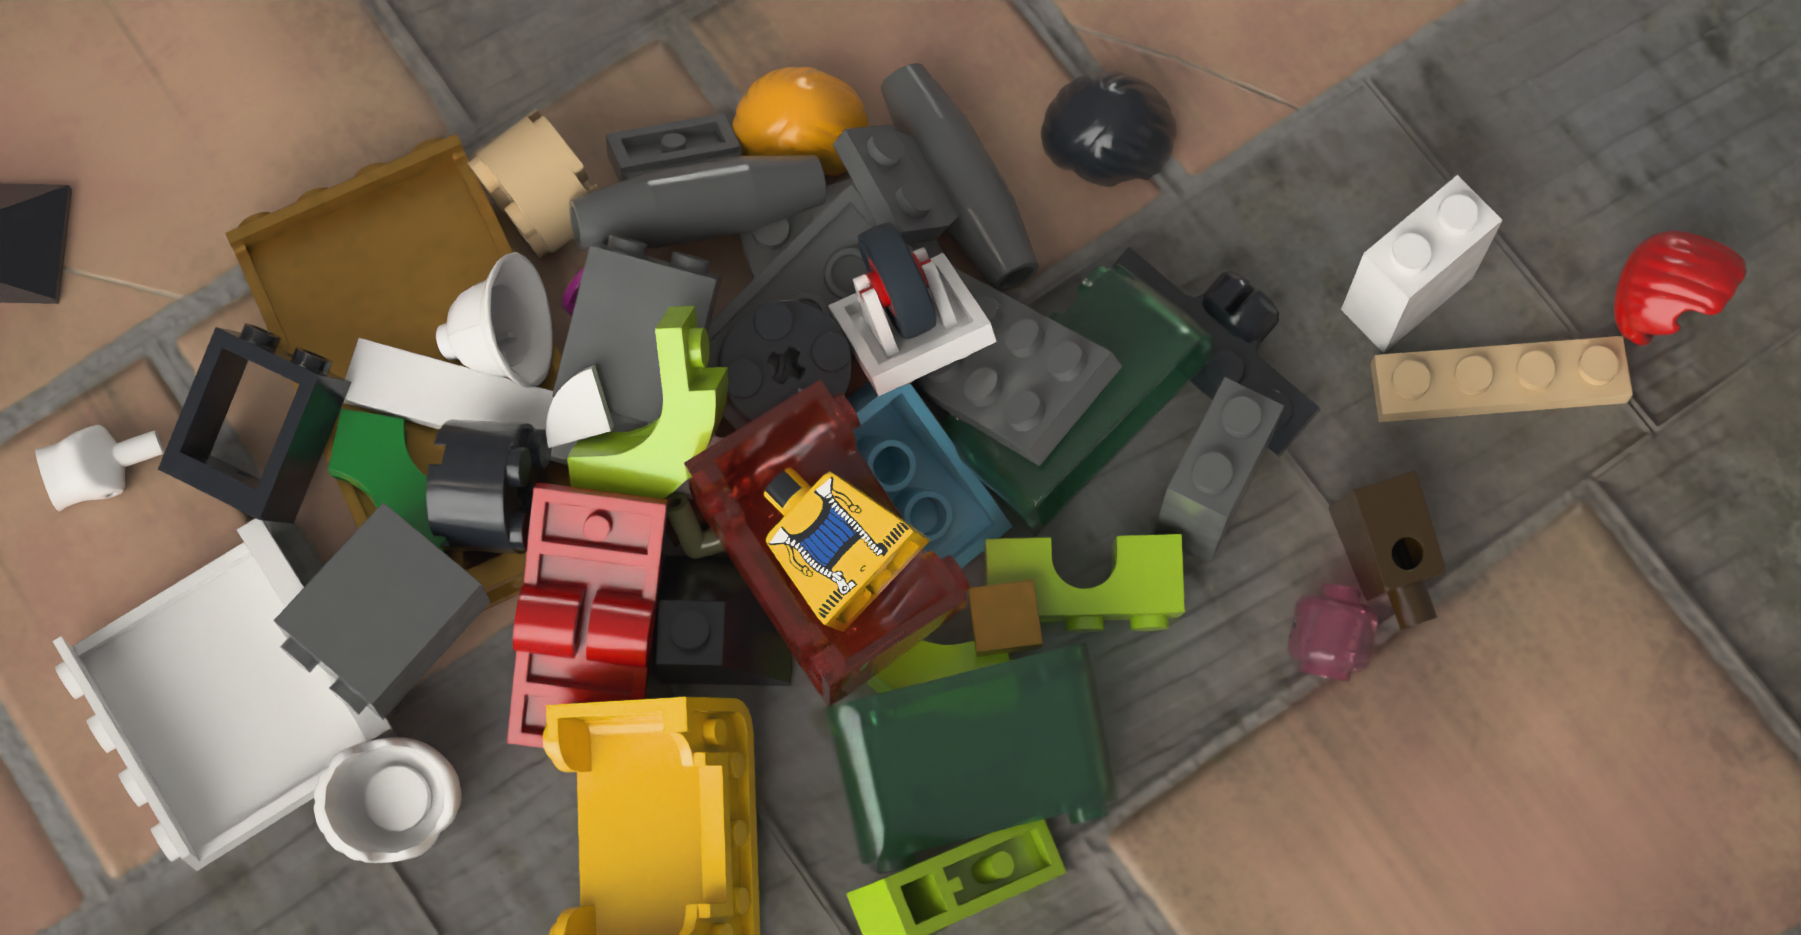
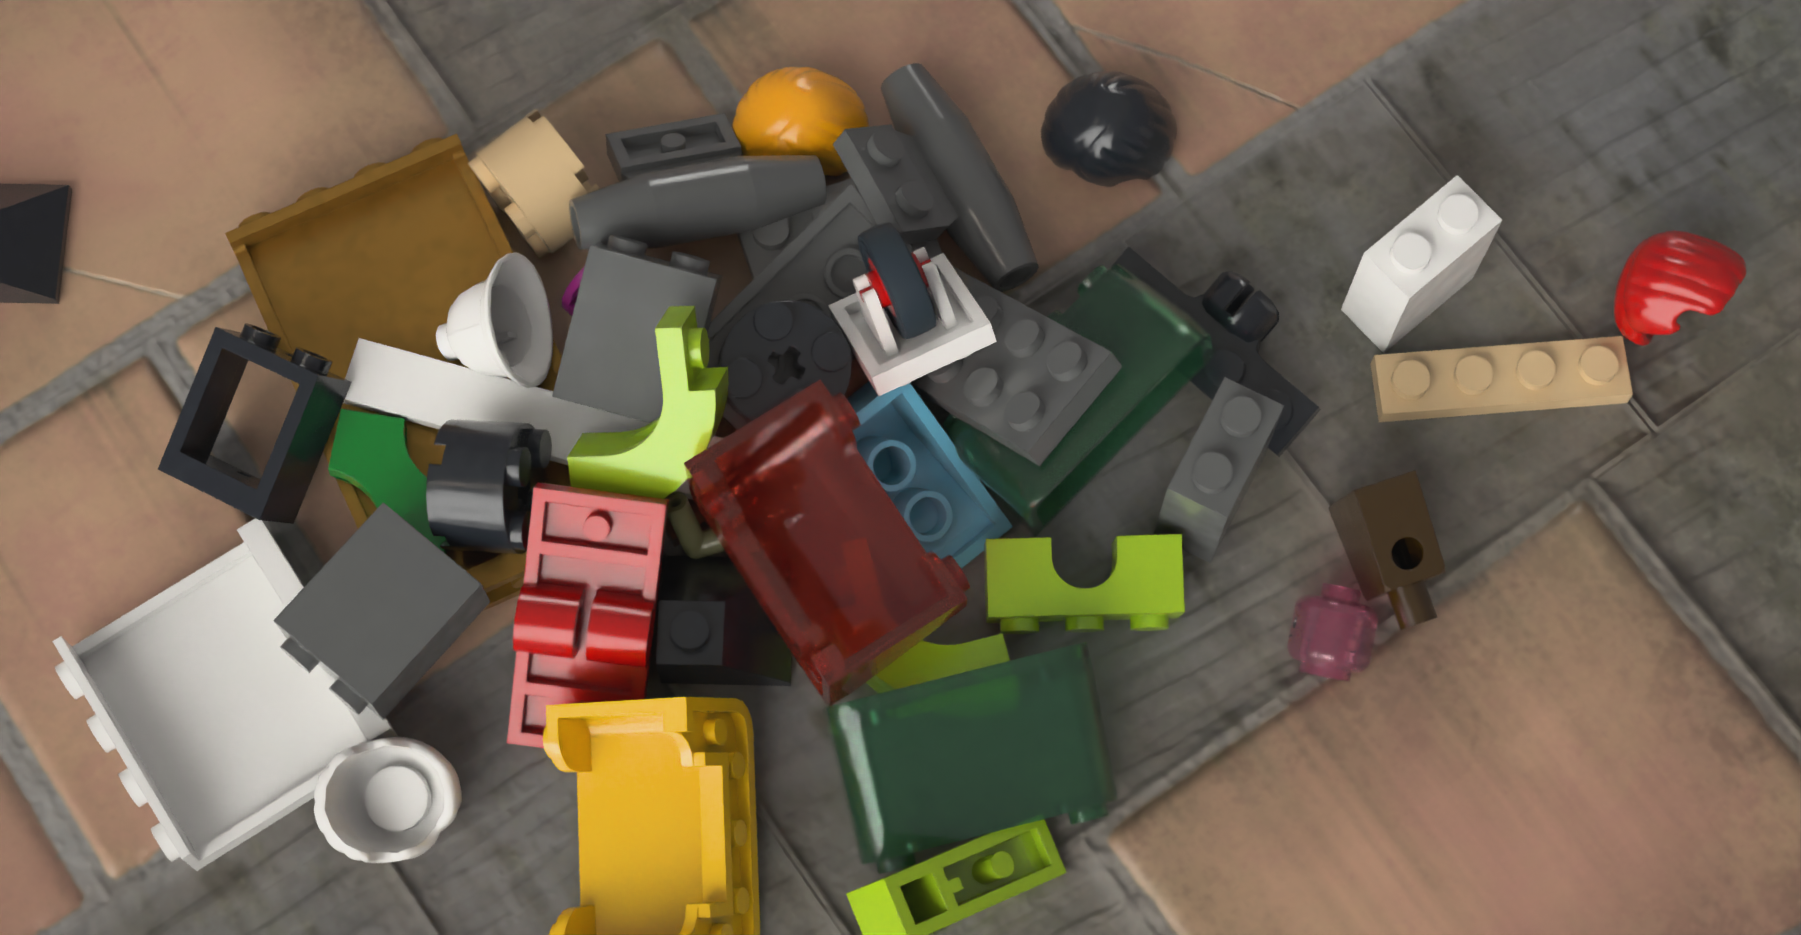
(91, 464): white piece -> none
(578, 410): white tile -> none
(837, 544): torso -> none
(1005, 618): pearl gold tile -> none

